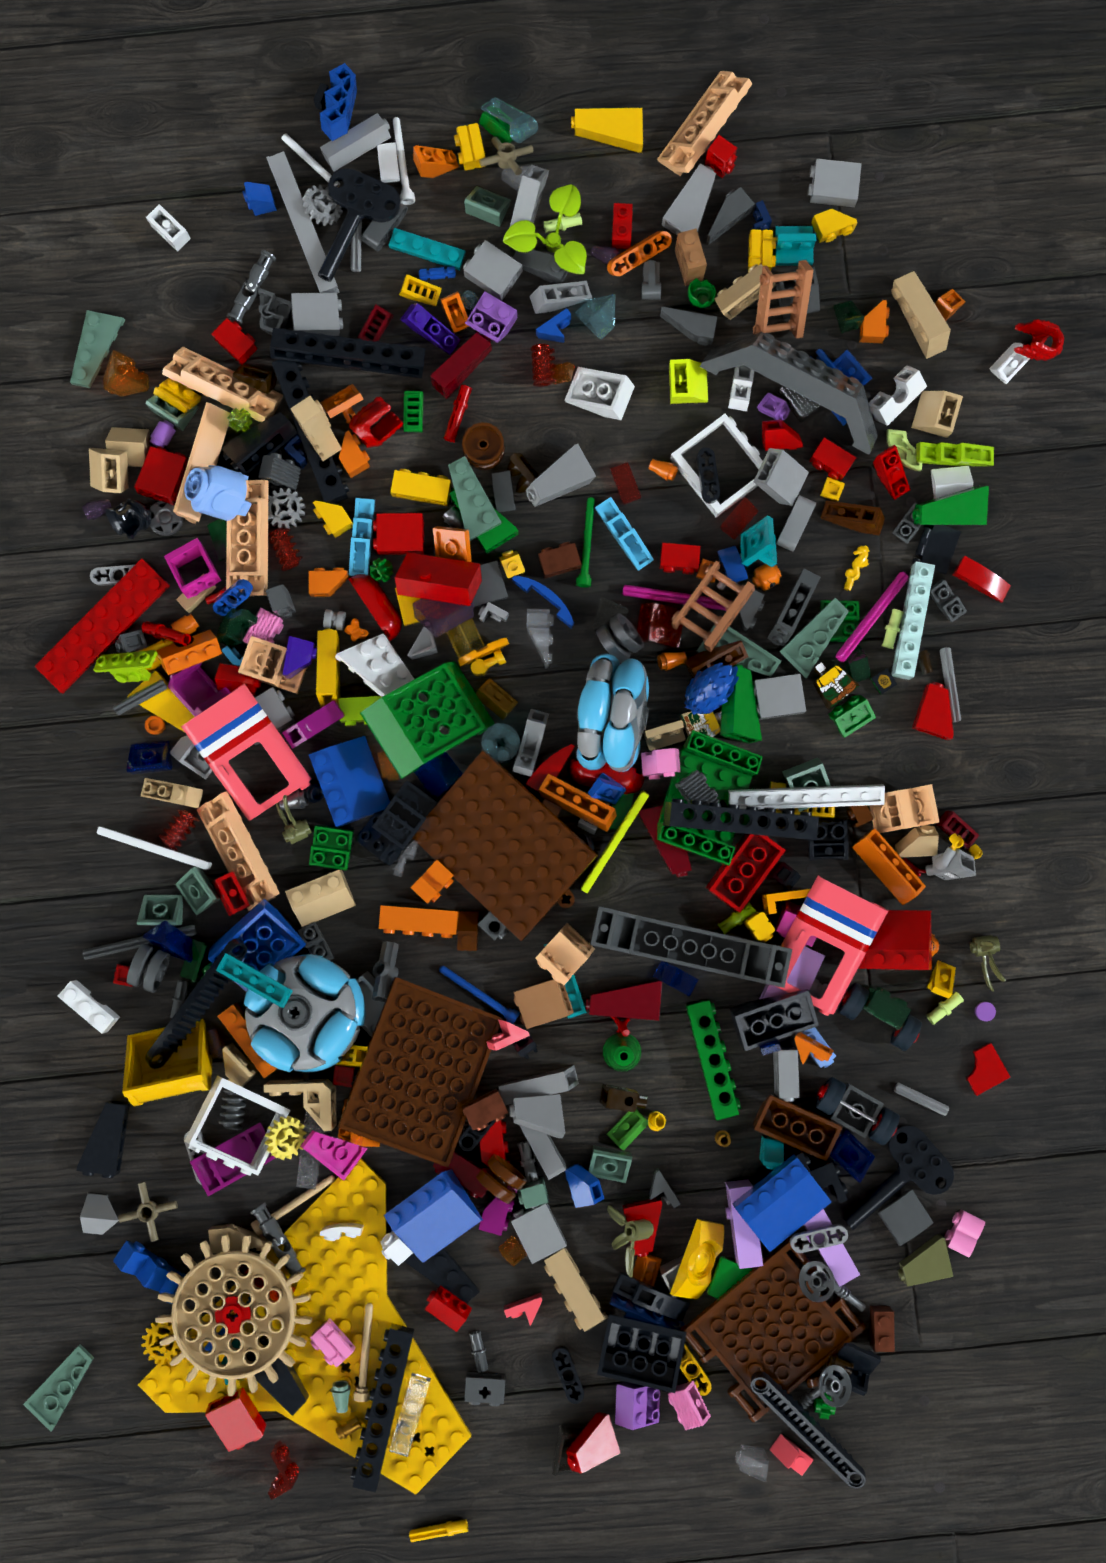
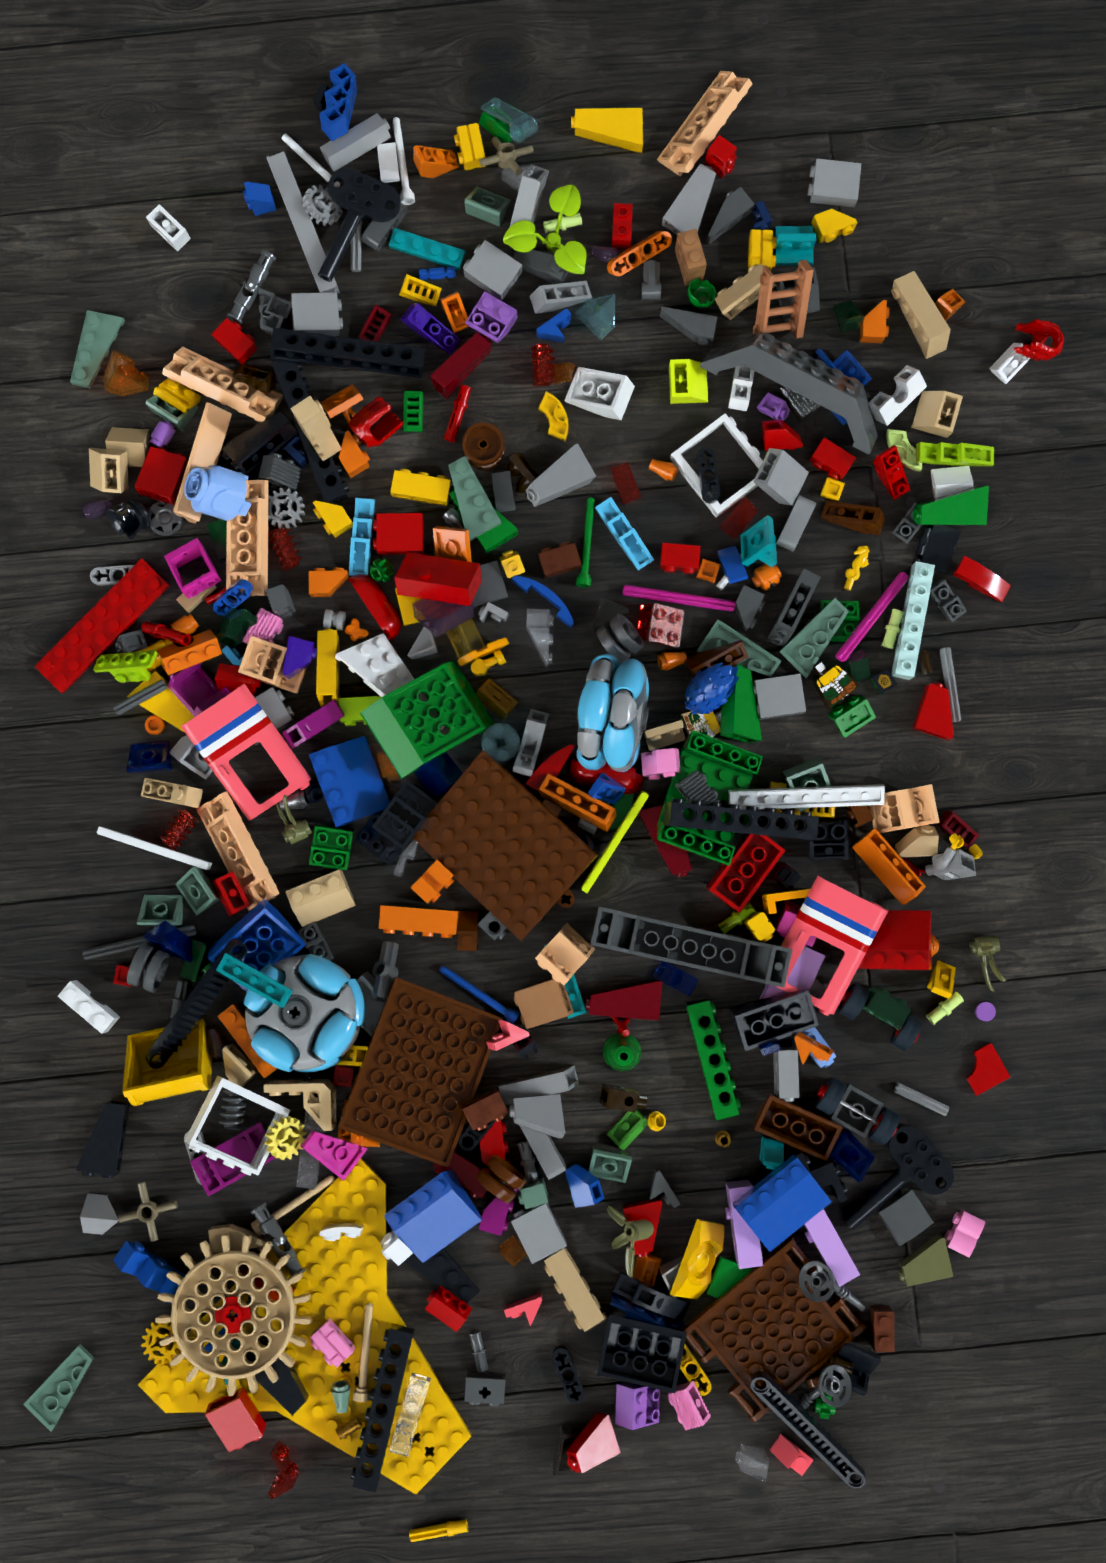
(239, 420): clear neon green gear -> none
(469, 299): clear light blue tile -> none
(556, 416): none -> yellow tile
(732, 607): nougat fence -> none
(826, 1243): light grey beam -> none

